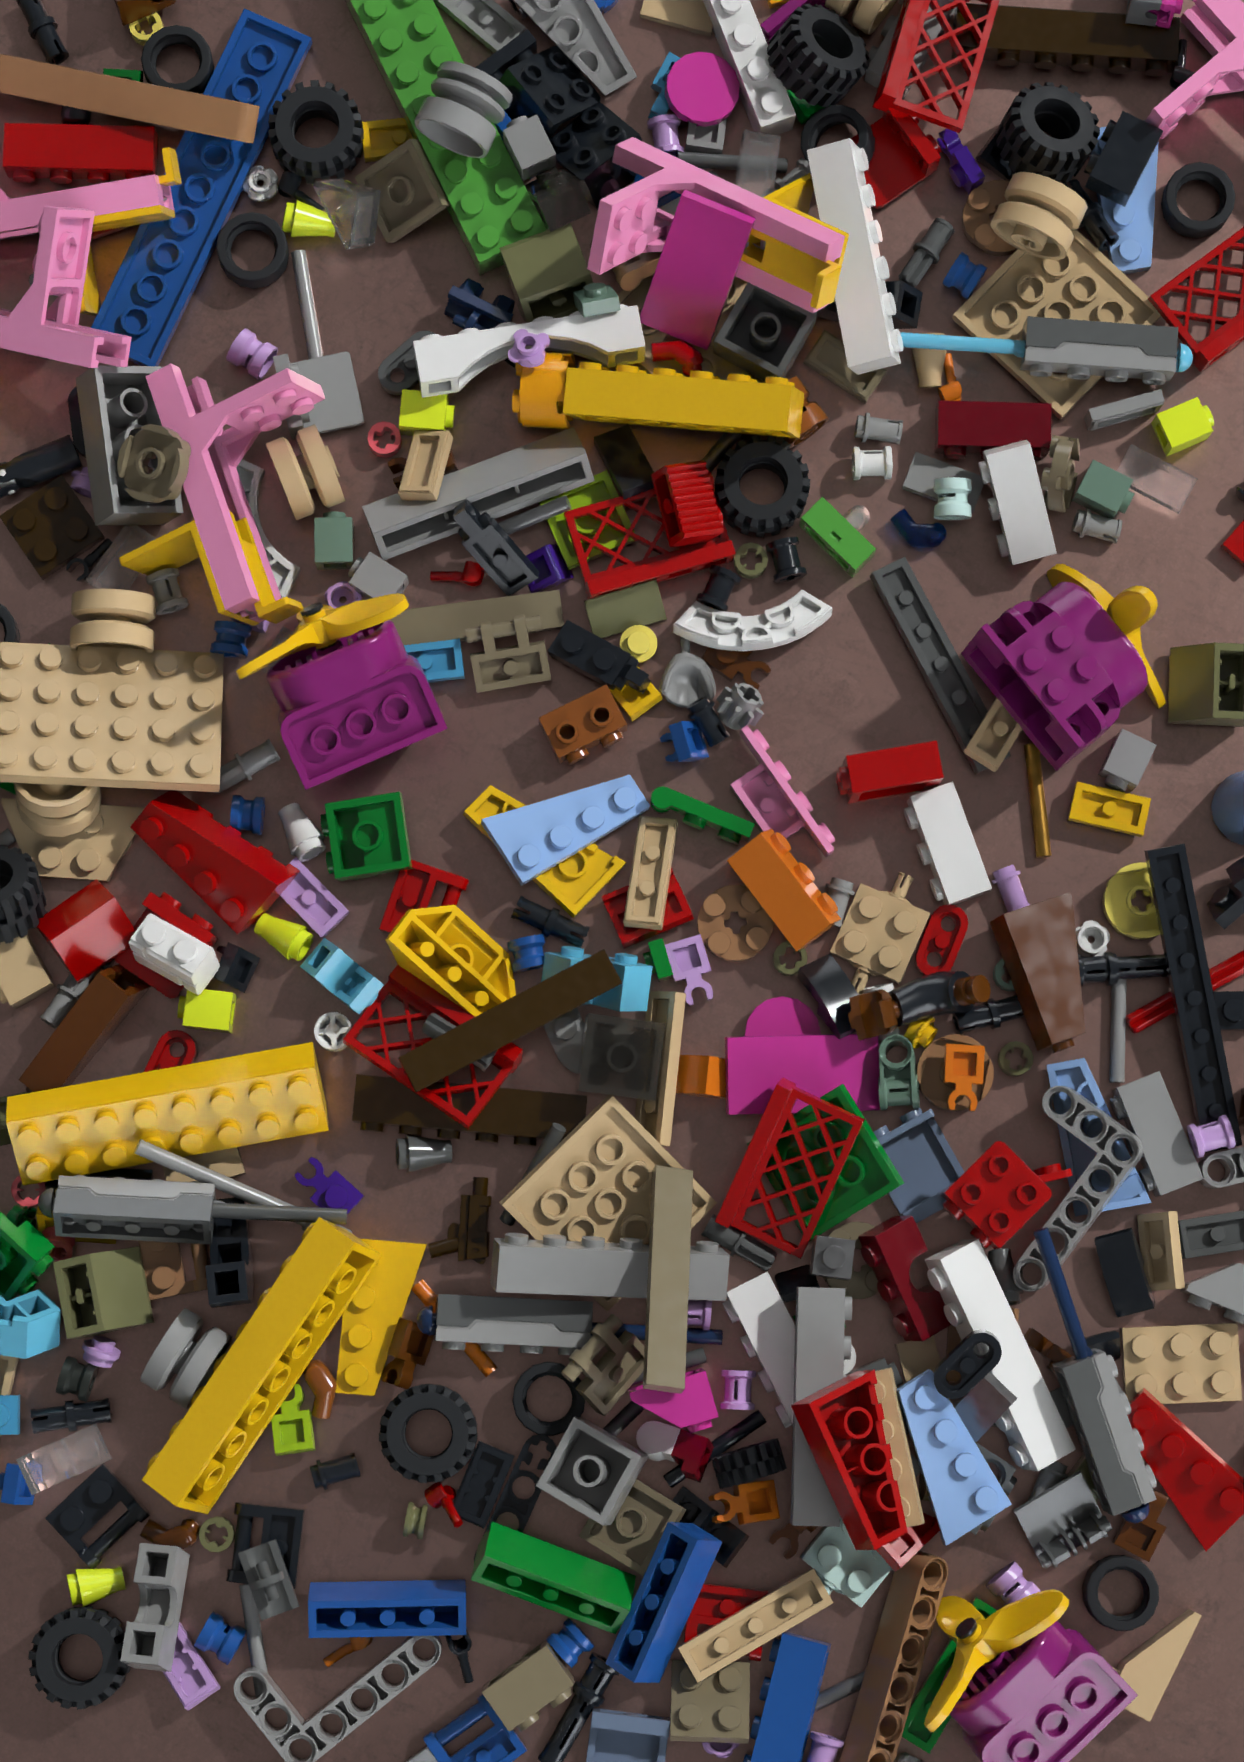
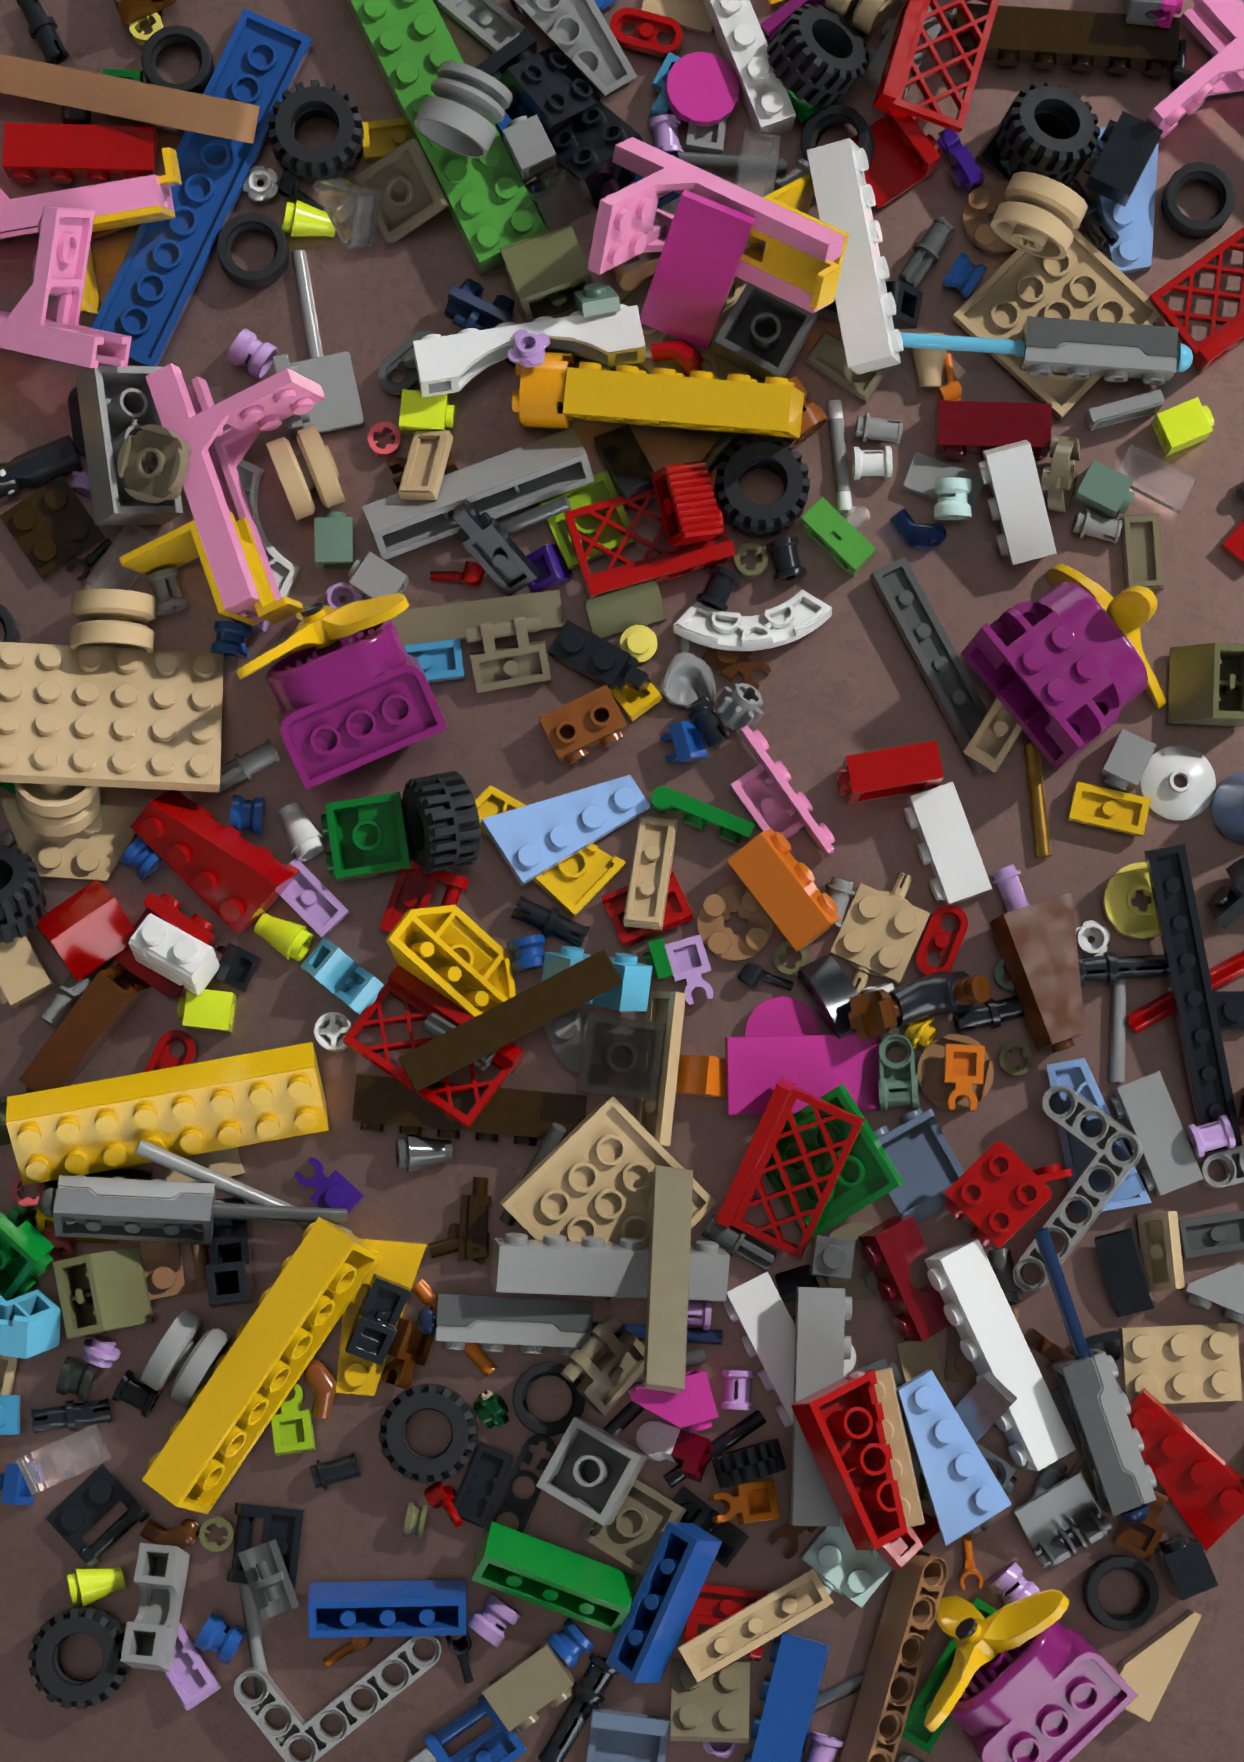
(136, 1393): none -> black bush
(141, 859): none -> blue wheel
(377, 1319): none -> black slope
(441, 822): none -> black tyre
(491, 1409): none -> dark green plate
(494, 1619): none -> lavender wheel
(648, 29): none -> red plate
(753, 973): none -> black hand
(839, 456): none -> light grey bar
(968, 1364): black plate -> none
(969, 1563): none -> orange hand
(1142, 551): none -> dark tan tile
(1168, 799): none -> white dish
(1184, 1566): none -> black brick

